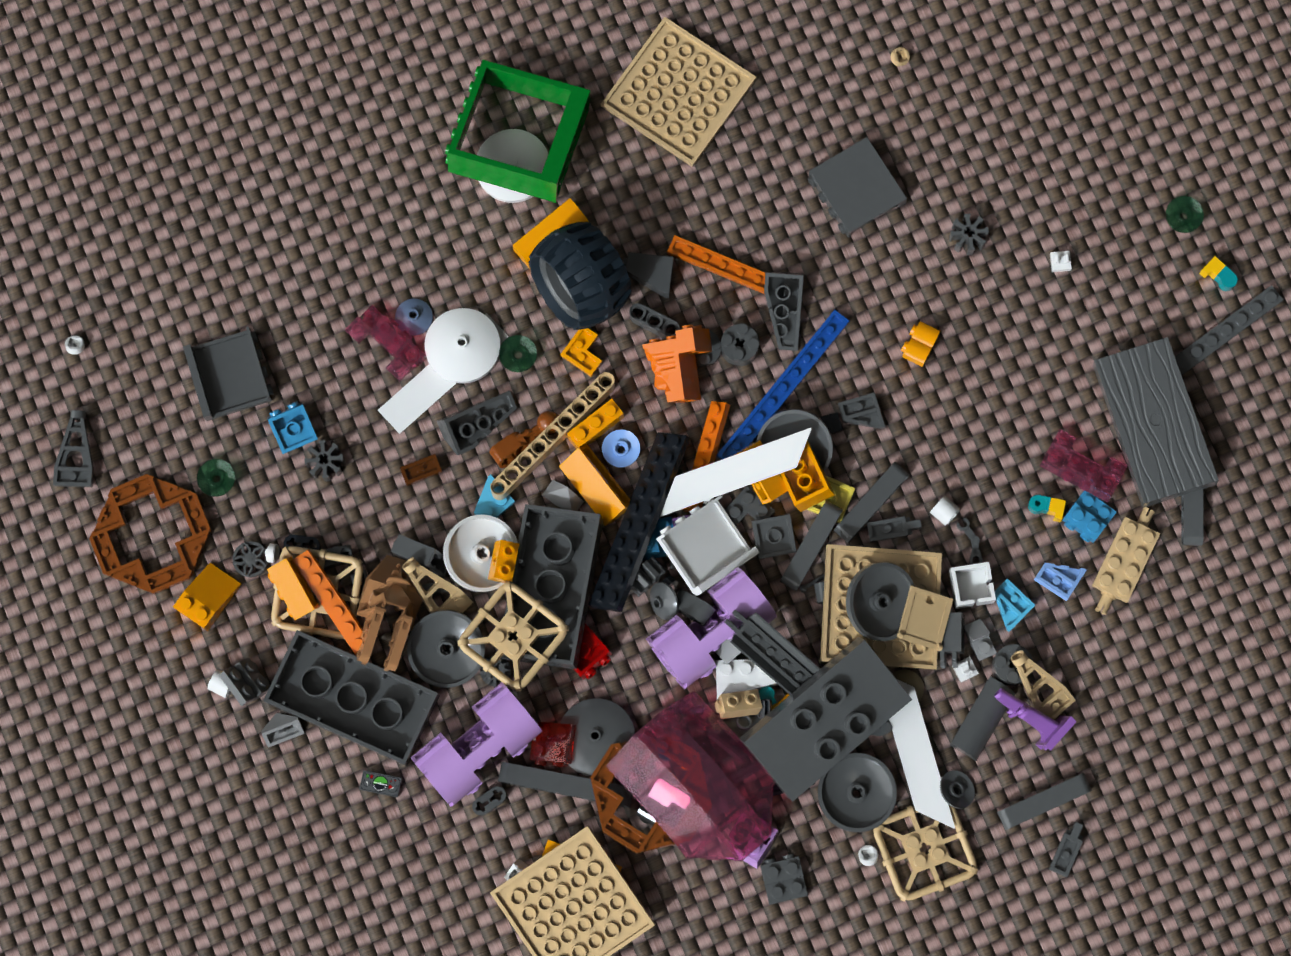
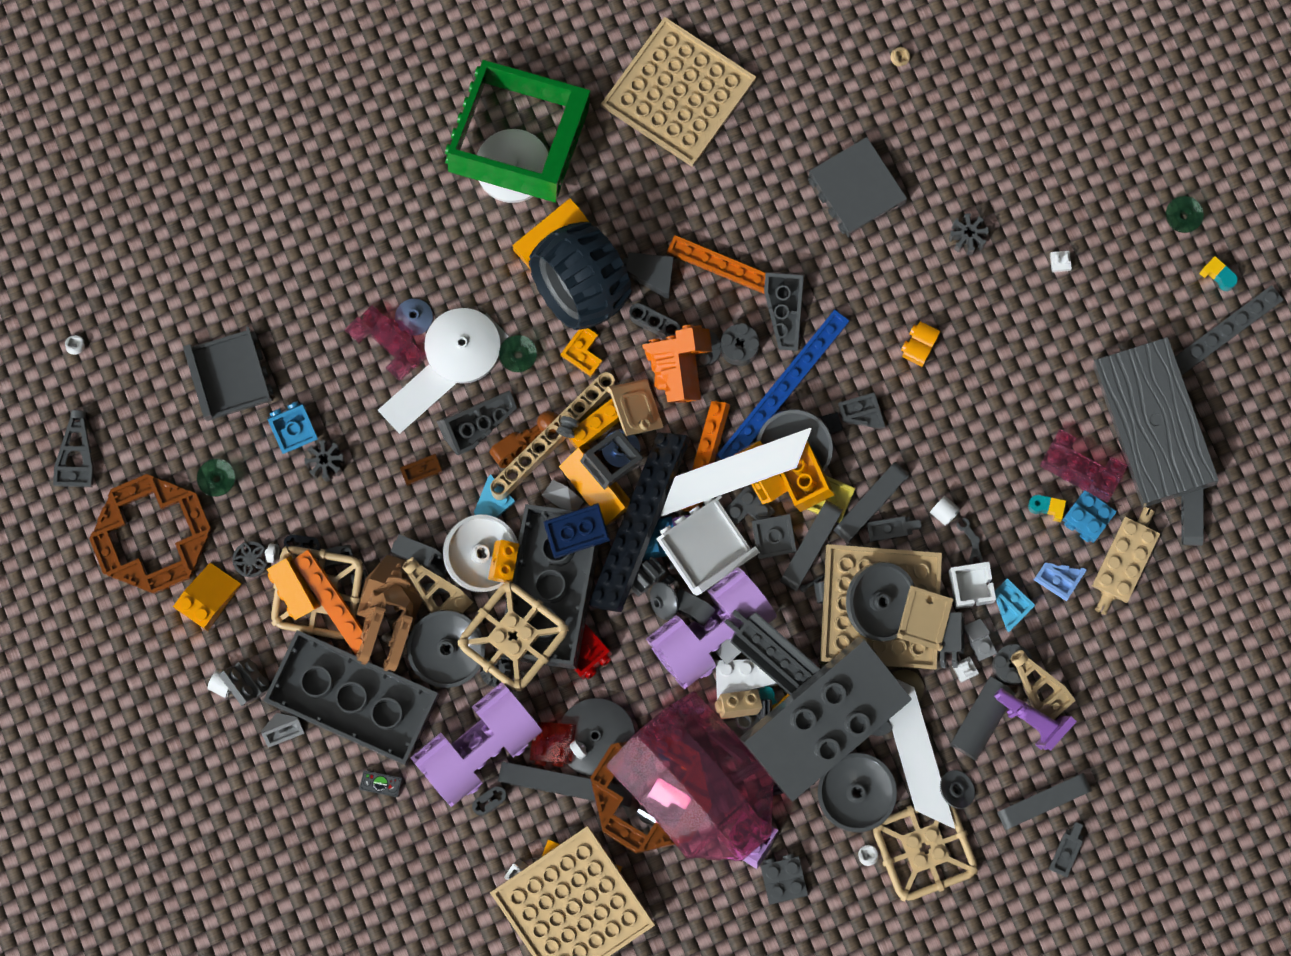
(567, 427): none -> dark grey wheel
(576, 531): none -> dark blue tile
(578, 749): none -> white tile
(599, 471): none -> dark grey window
(635, 404): none -> tan container

